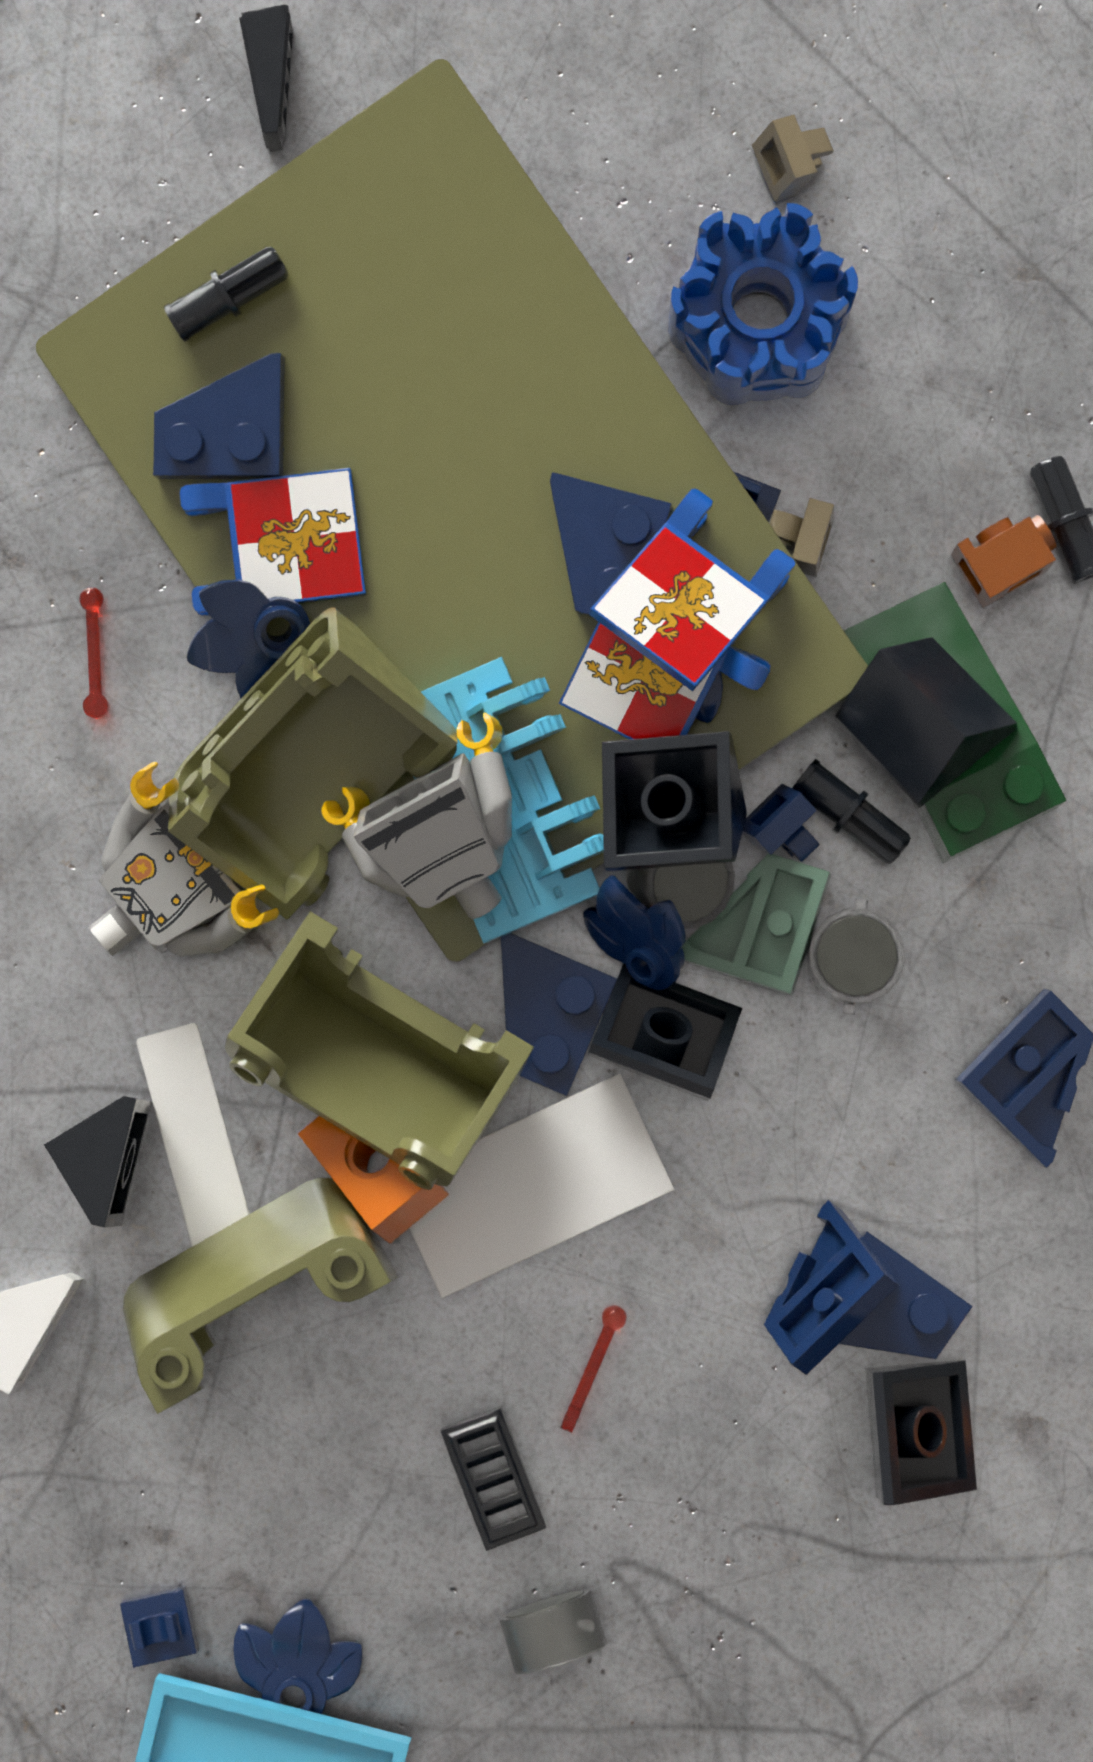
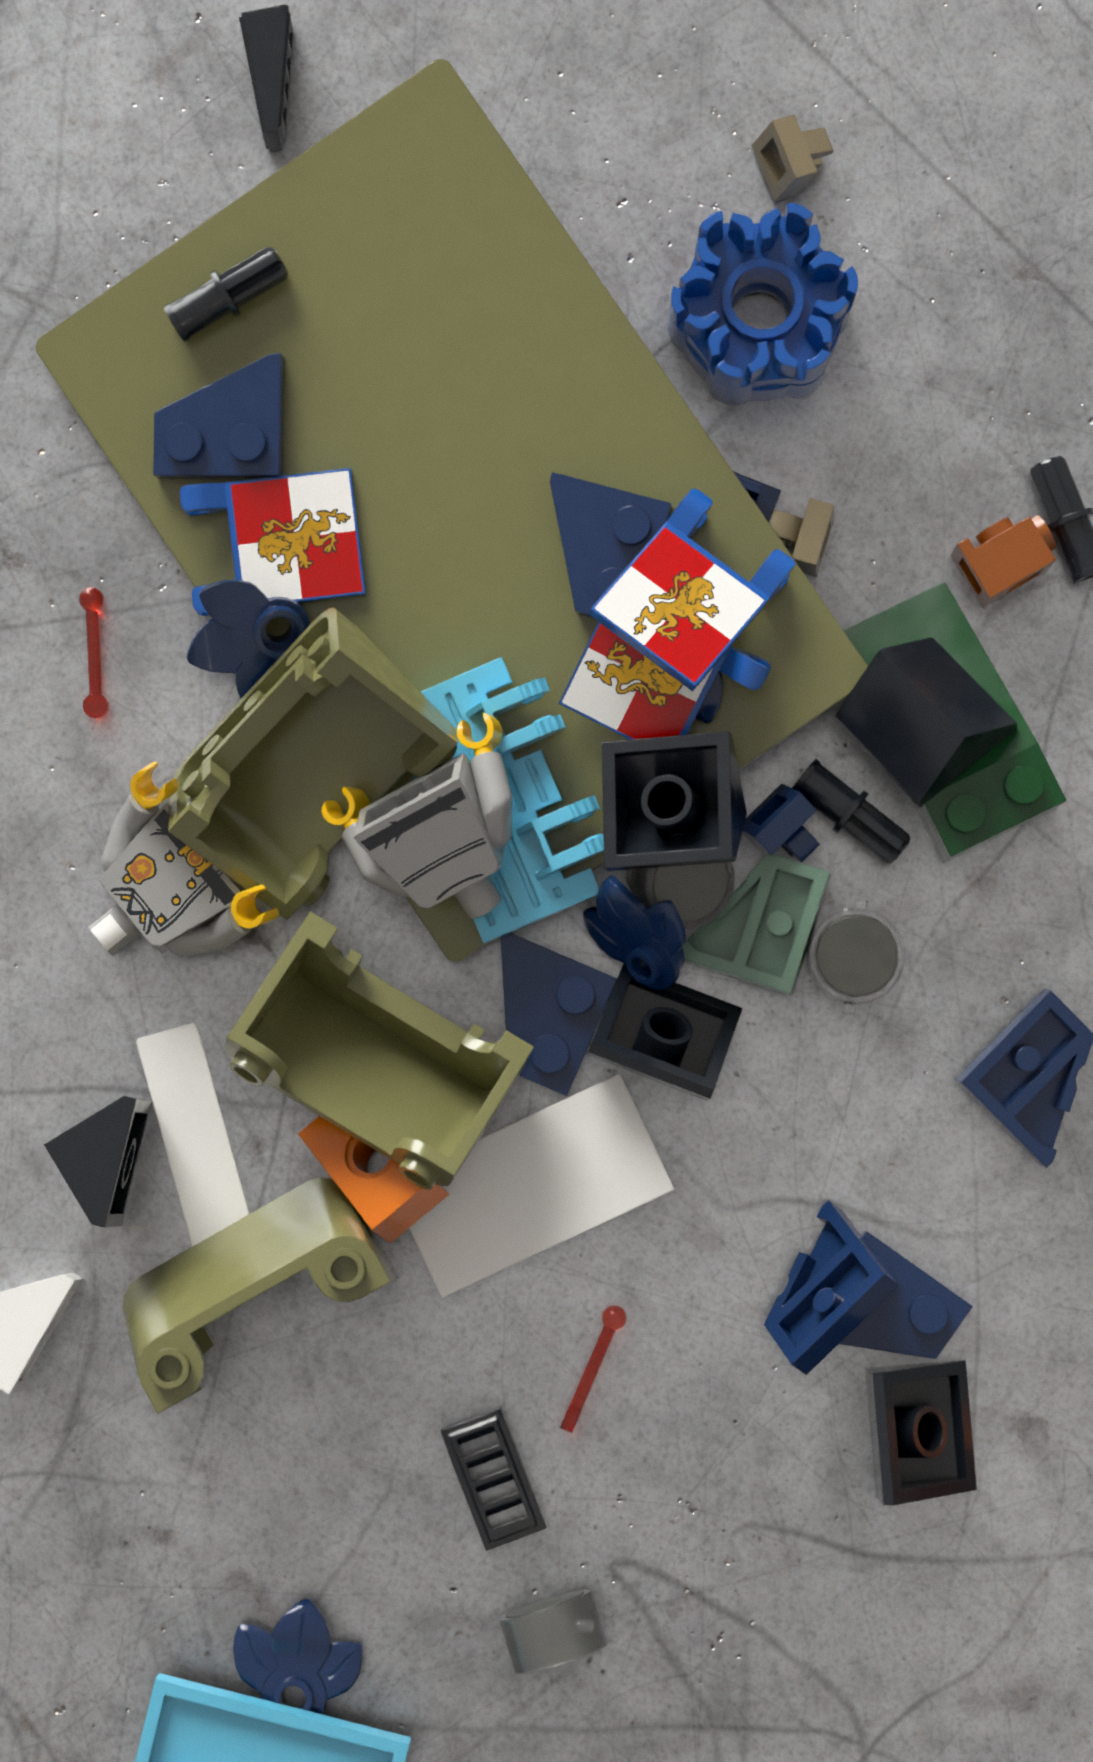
(159, 1627): dark blue tile -> none

